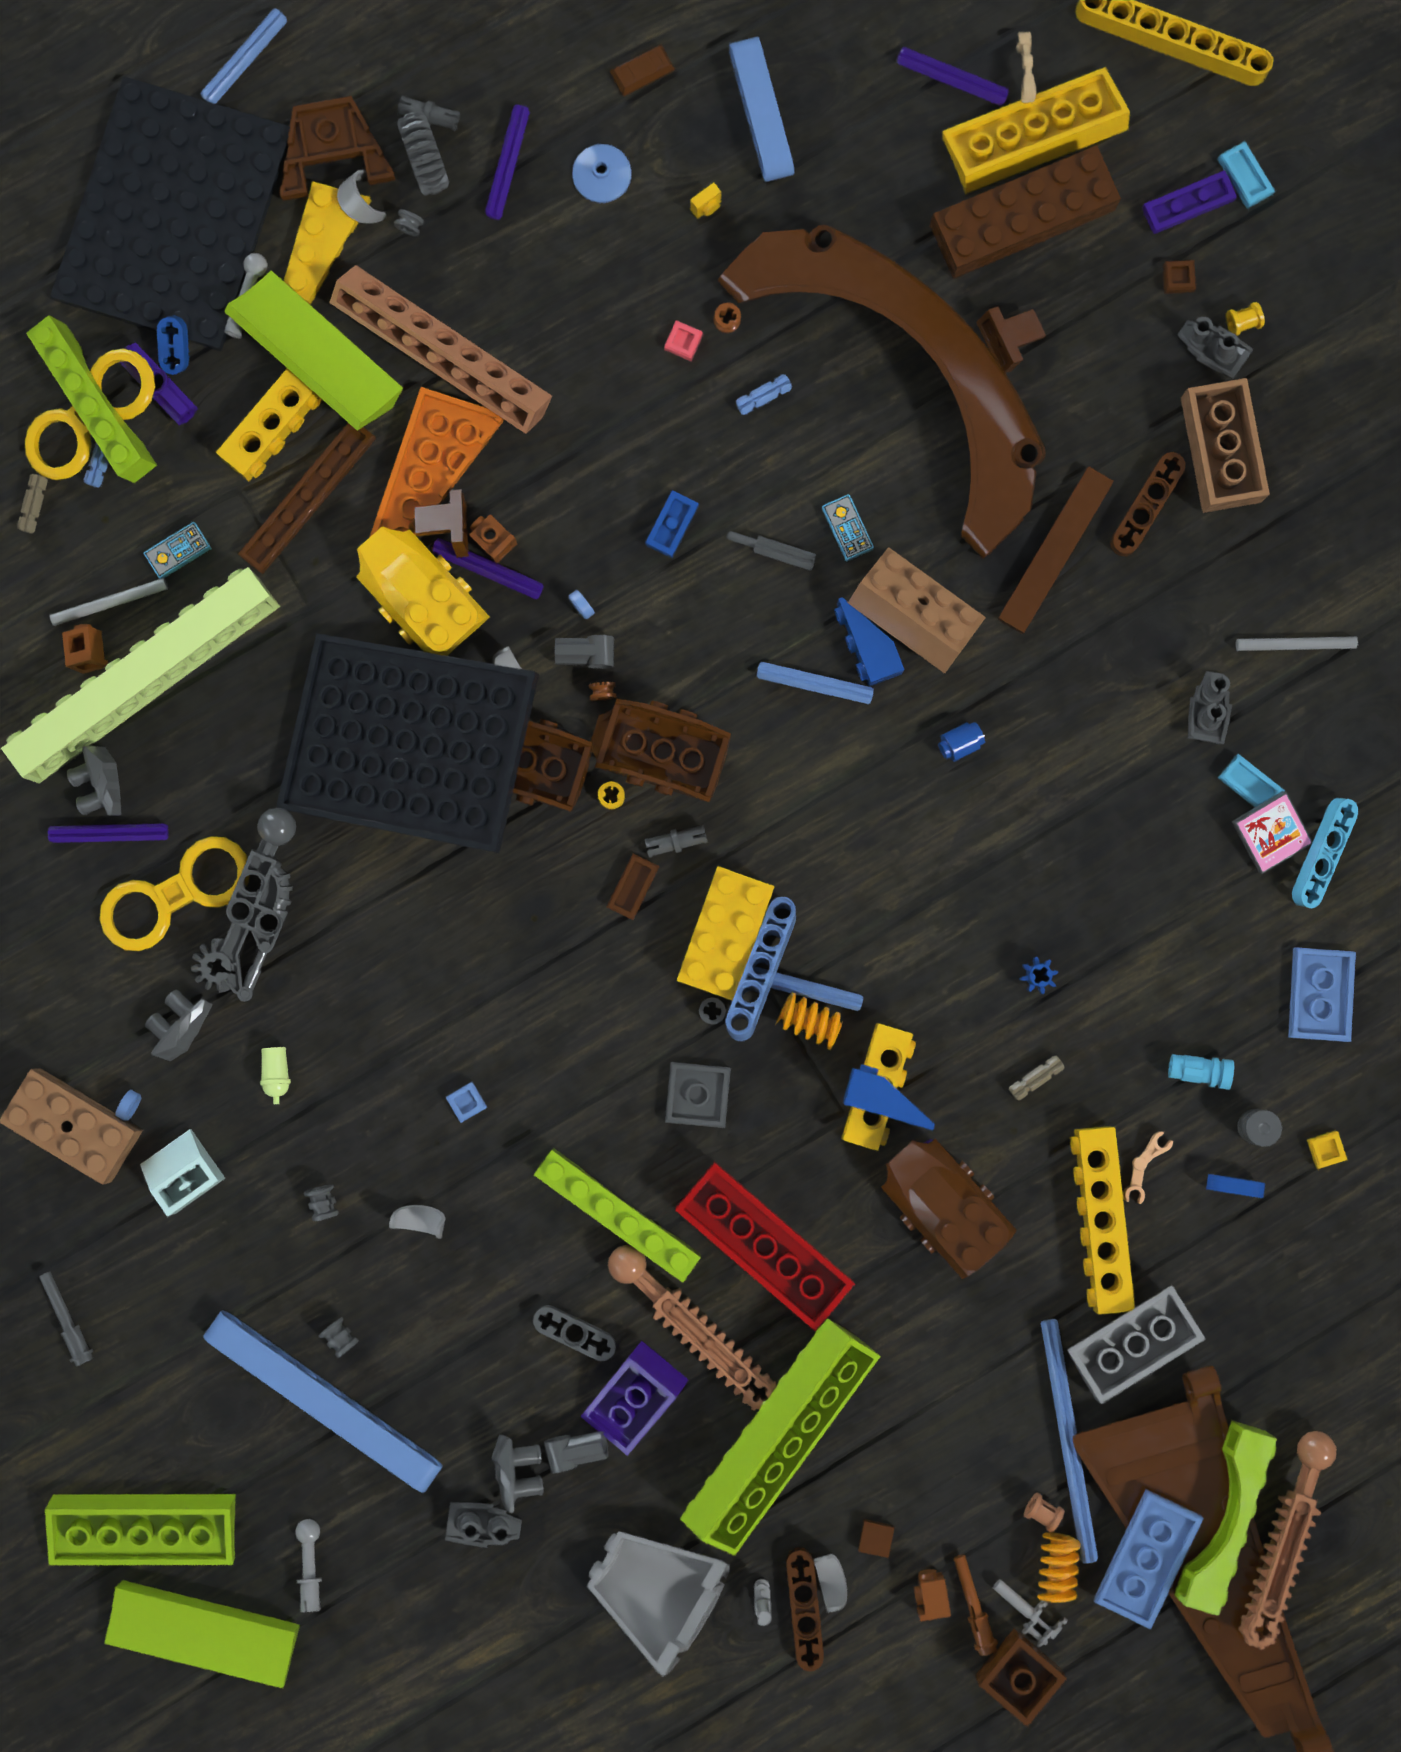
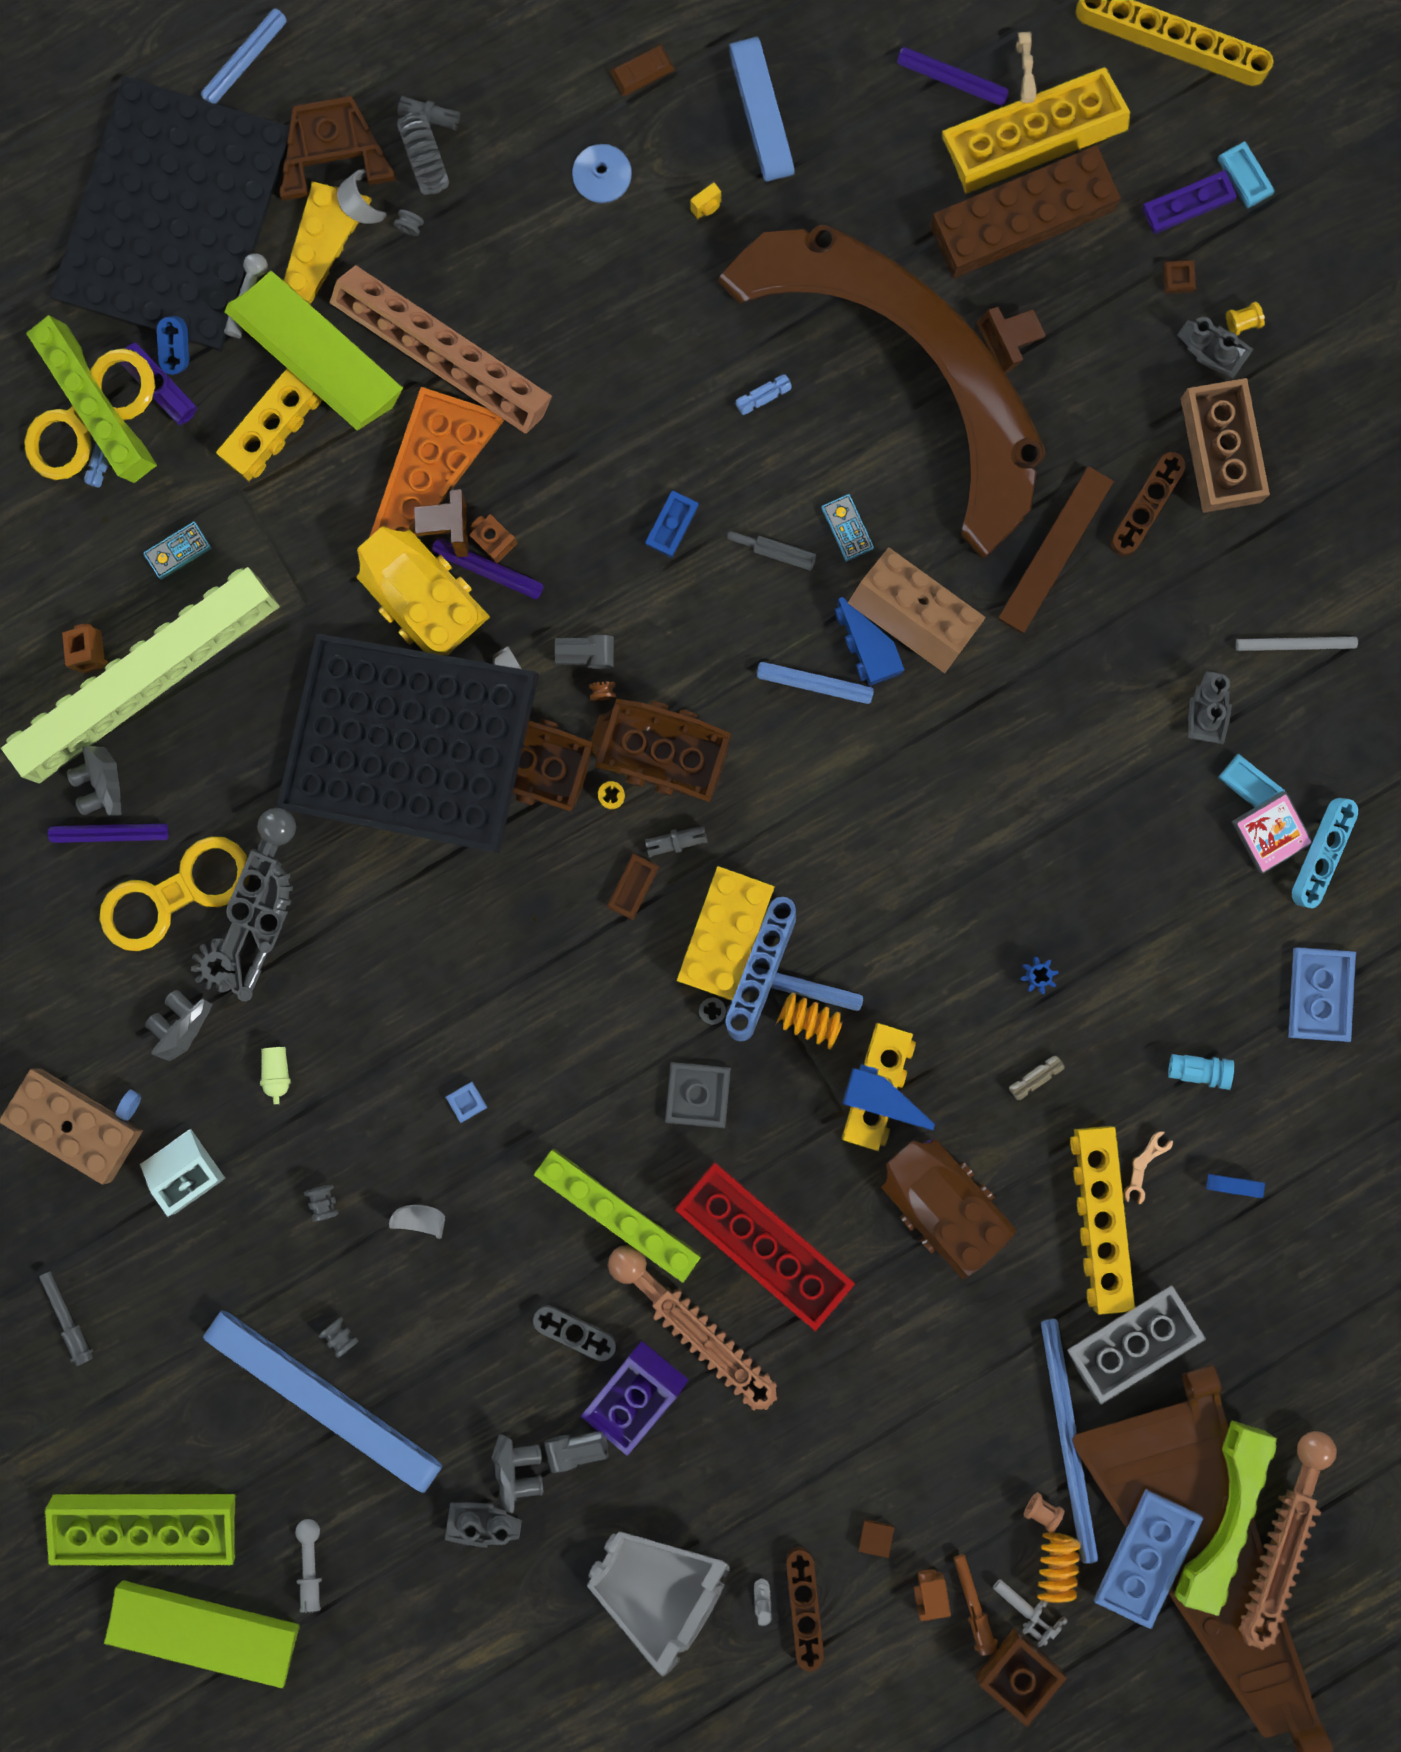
(32, 503): dark tan axle -> none
(108, 602): light grey bar -> none
(306, 497): reddish brown tile -> none
(507, 162): dark purple axle -> none
(581, 604): medium blue tile -> none
(683, 340): coral tile -> none
(722, 310): dark orange bush -> none
(779, 1437): lime brick -> none
(831, 1581): light grey helmet -> none
(961, 741): blue brick -> none
(1259, 1127): dark grey piece -> none
(1327, 1149): yellow tile -> none

